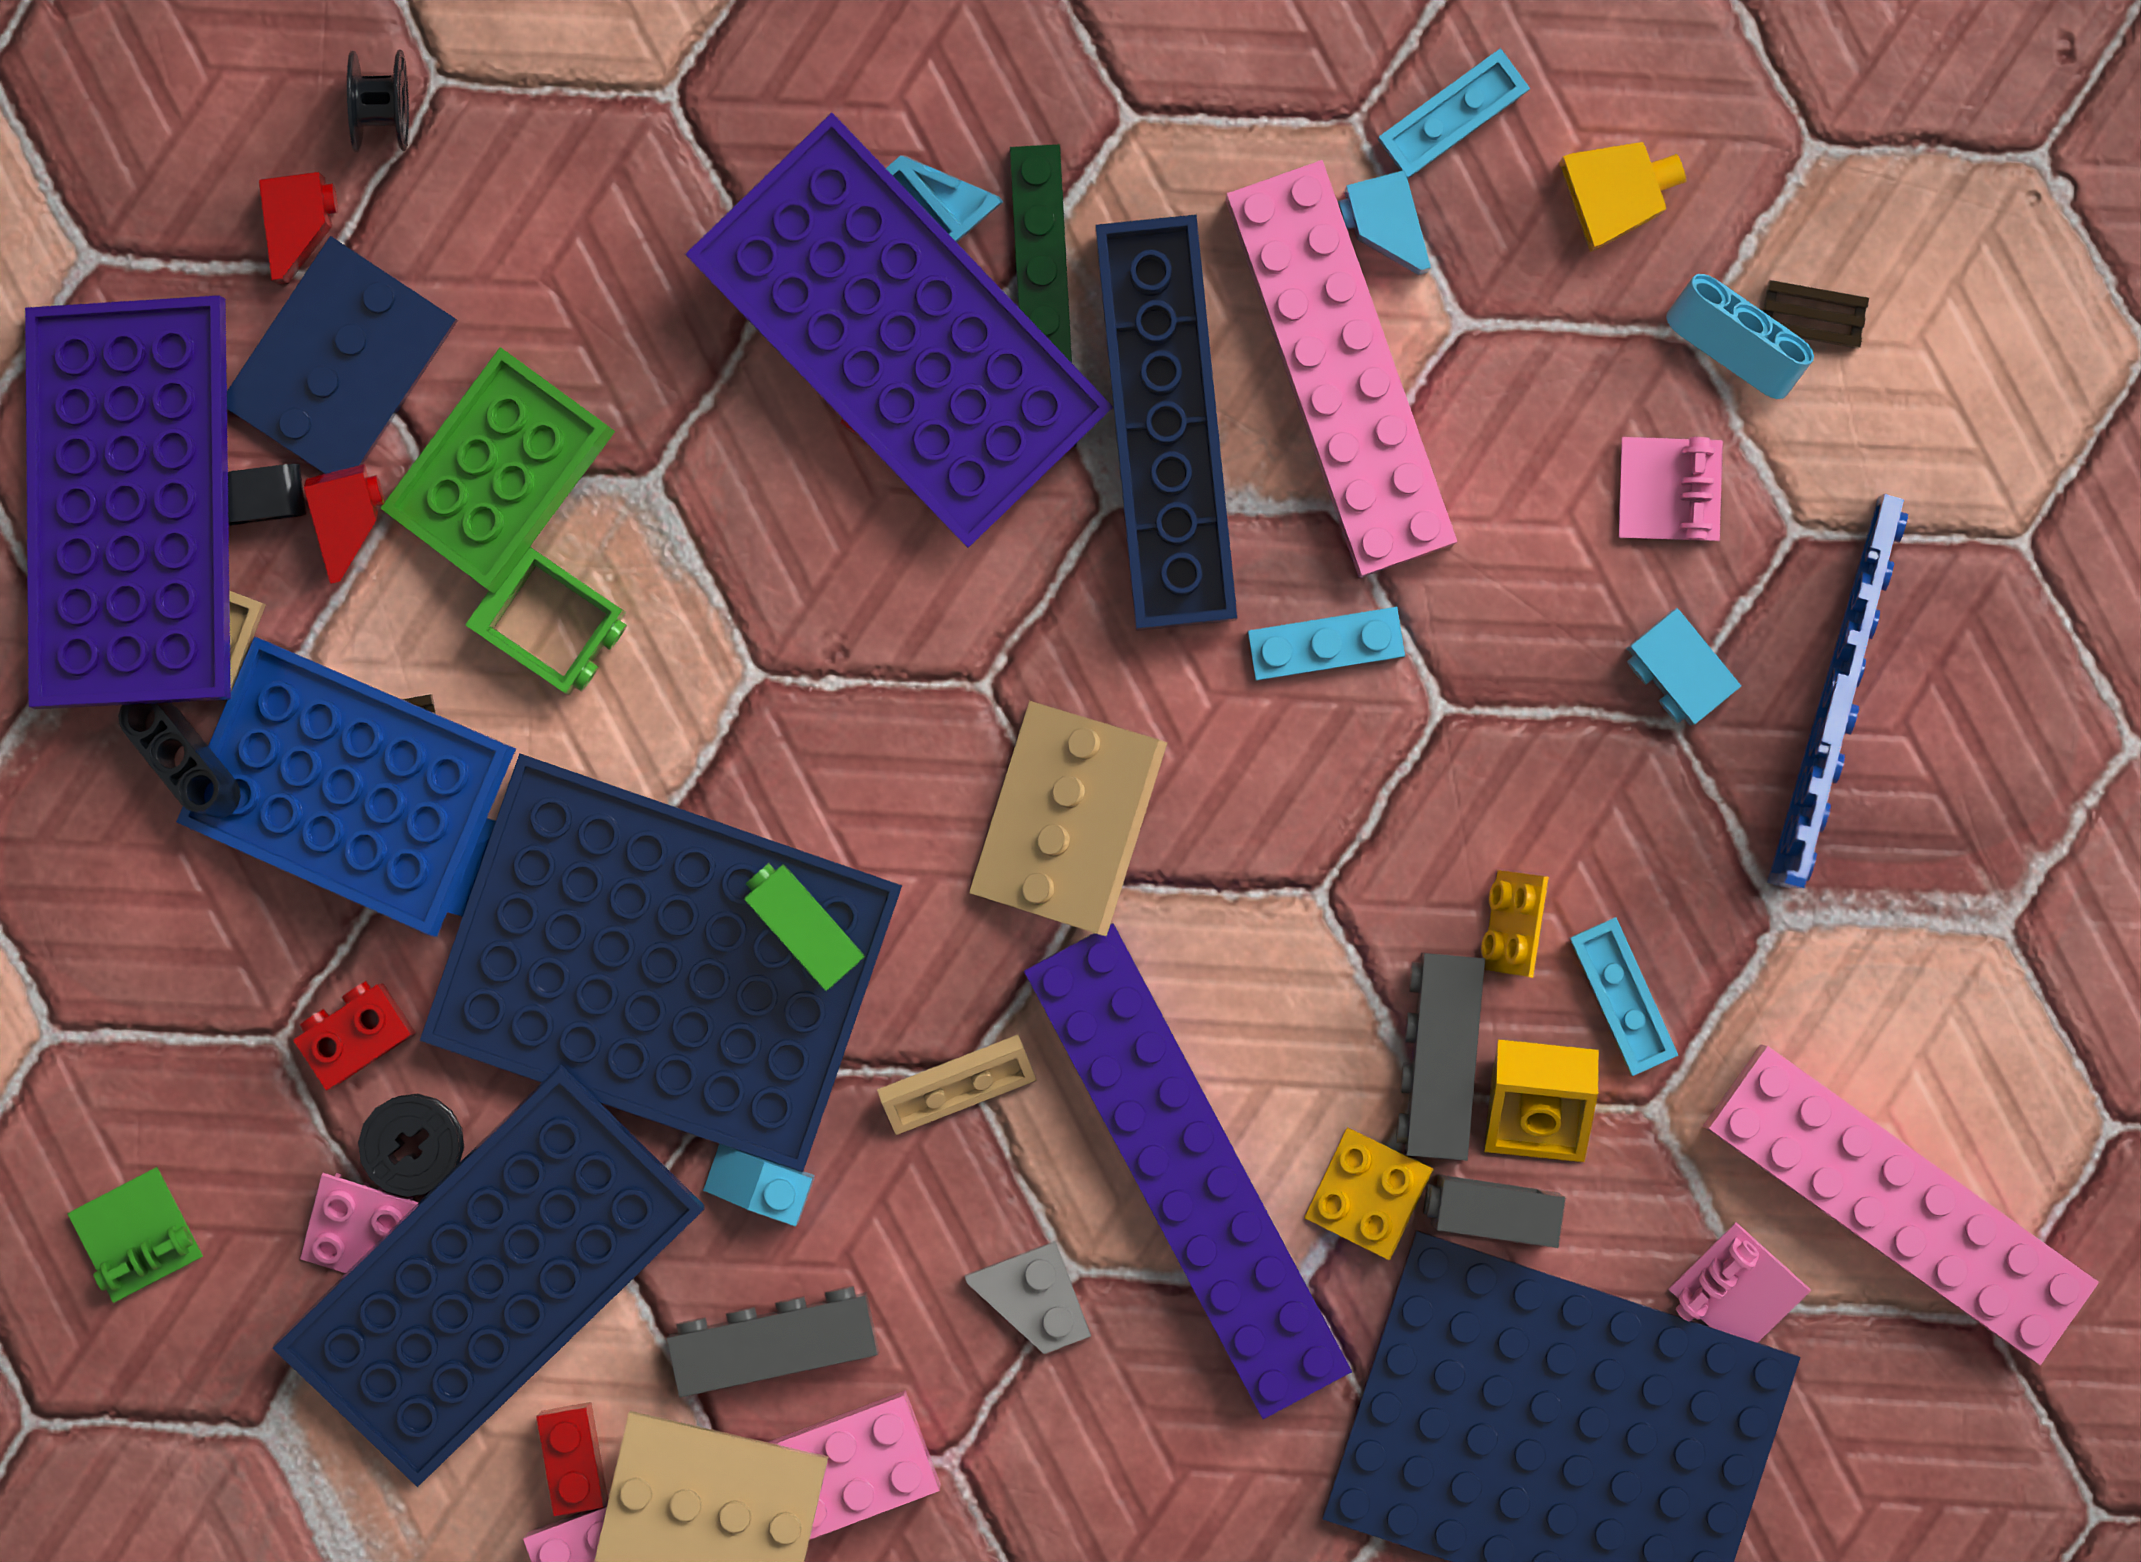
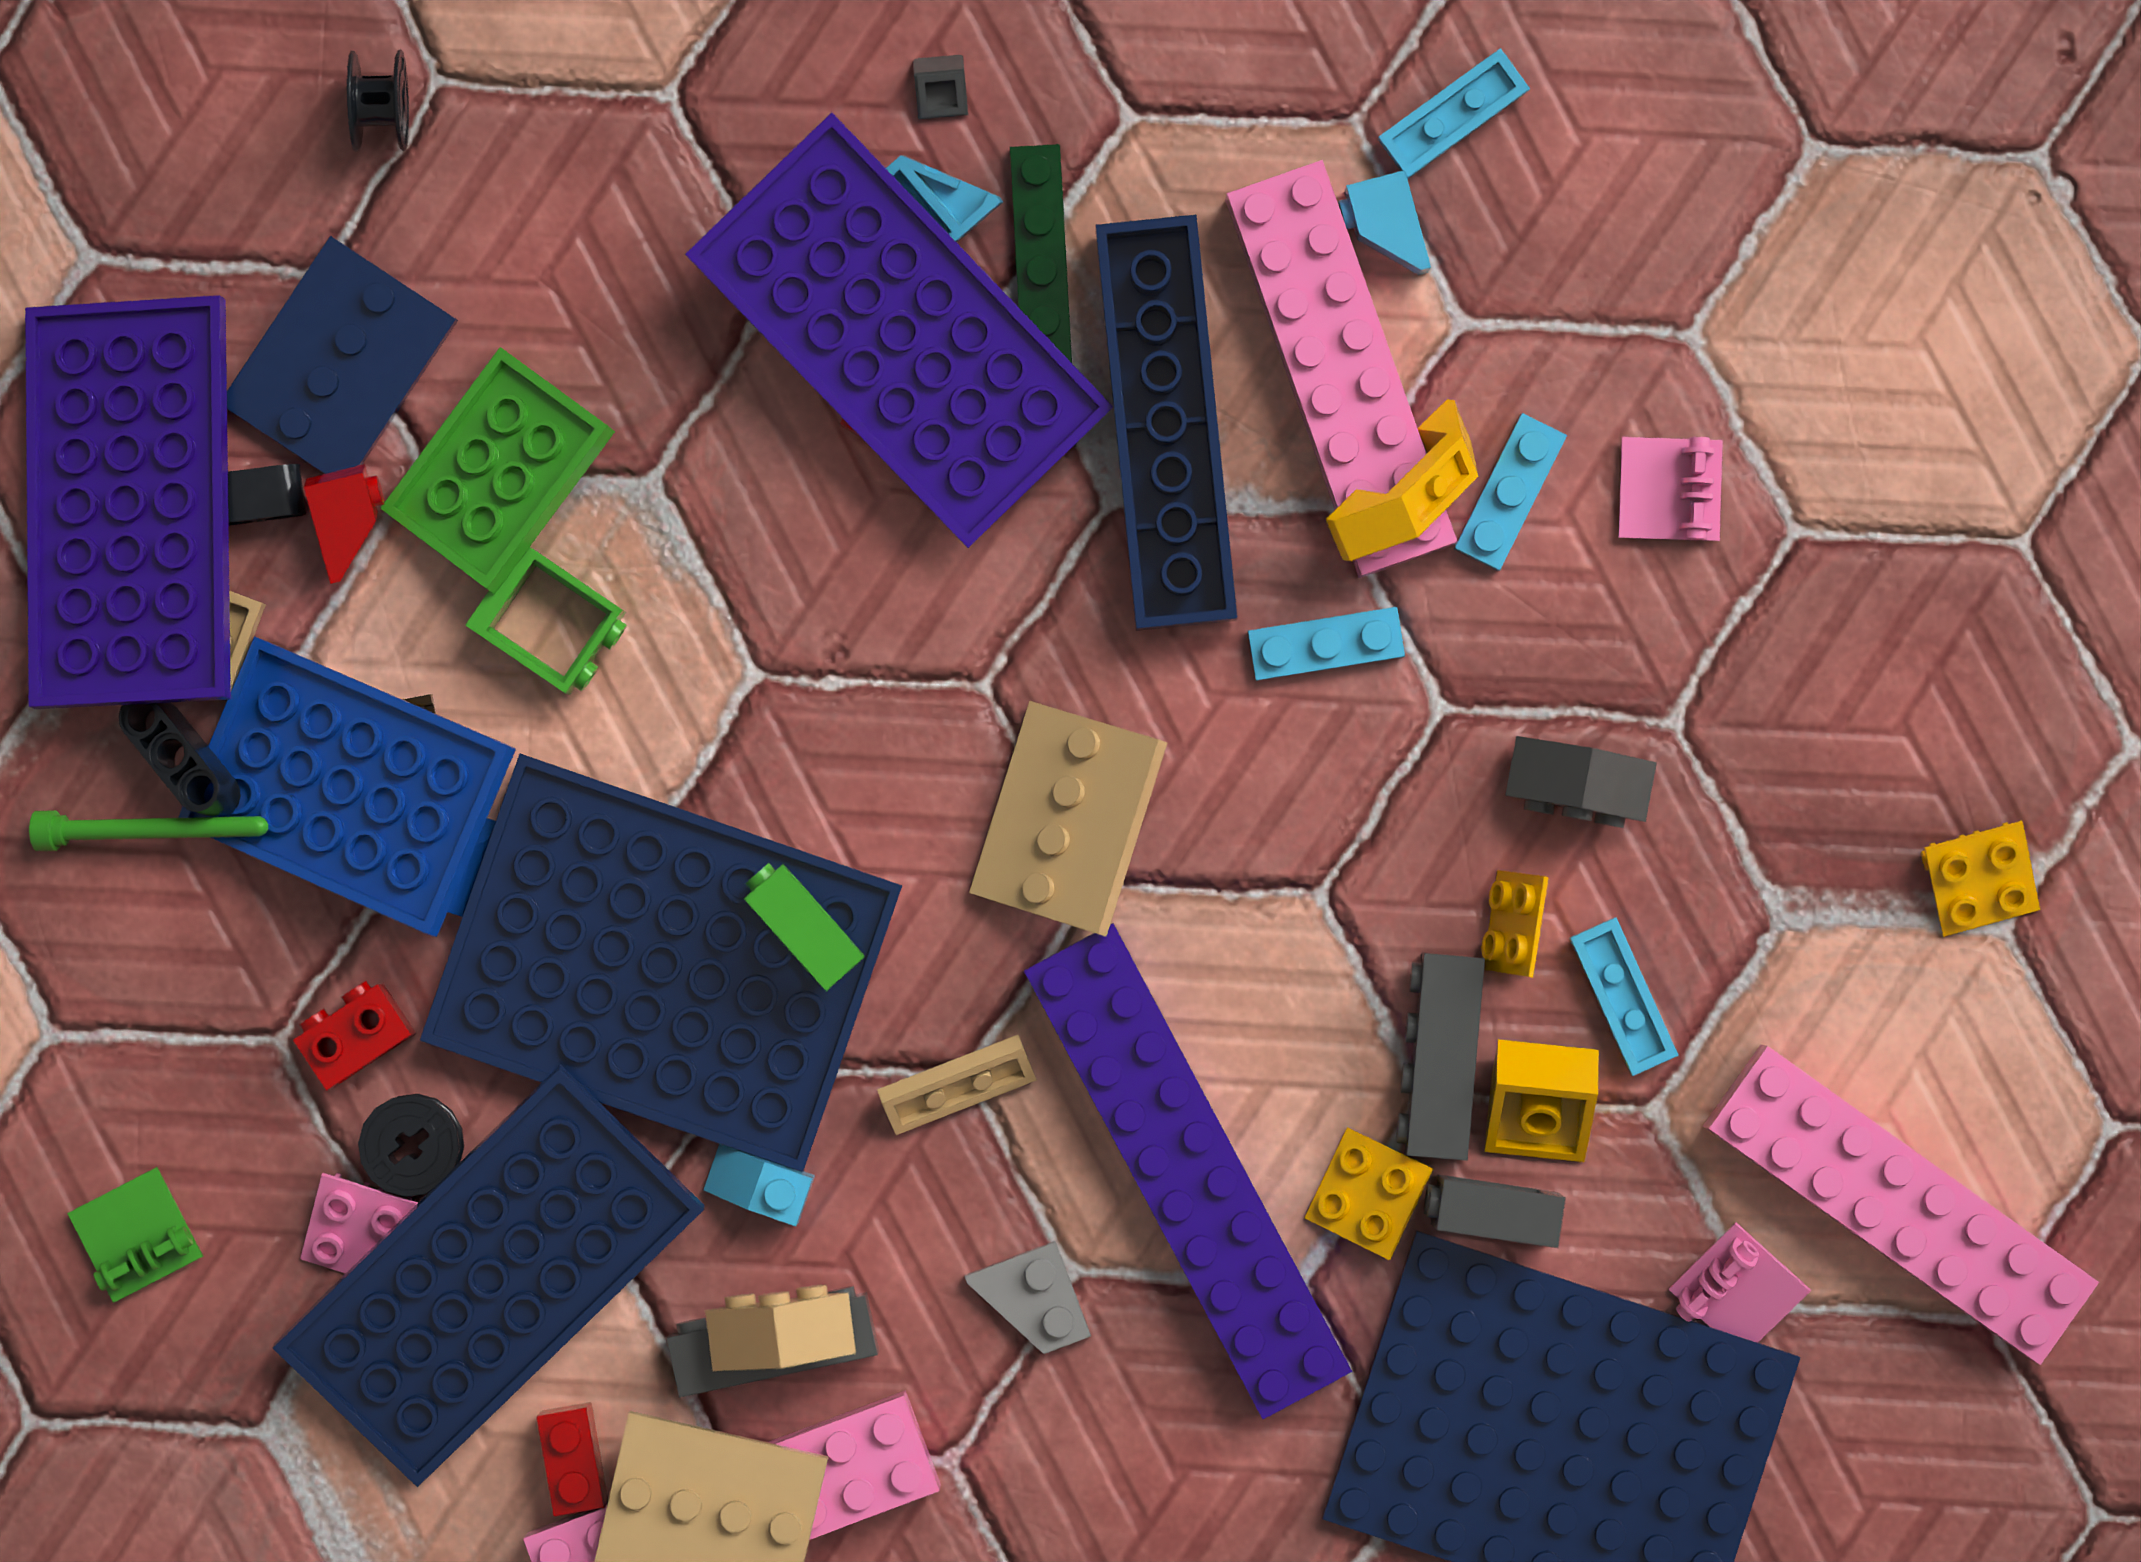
(51, 830): none -> bright green piece
(295, 220): red slope -> none
(780, 1329): none -> tan brick
(940, 86): none -> dark grey slope
(1380, 520): none -> yellow slope
(1510, 492): none -> medium azure plate
(1580, 781): none -> dark grey brick
(1618, 189): yellow torso -> none
(1681, 668): medium azure brick -> none
(1740, 336): medium azure beam -> none
(1835, 712): blue wing -> none
(1857, 320): dark brown tile -> none
(1981, 878): none -> yellow hinge

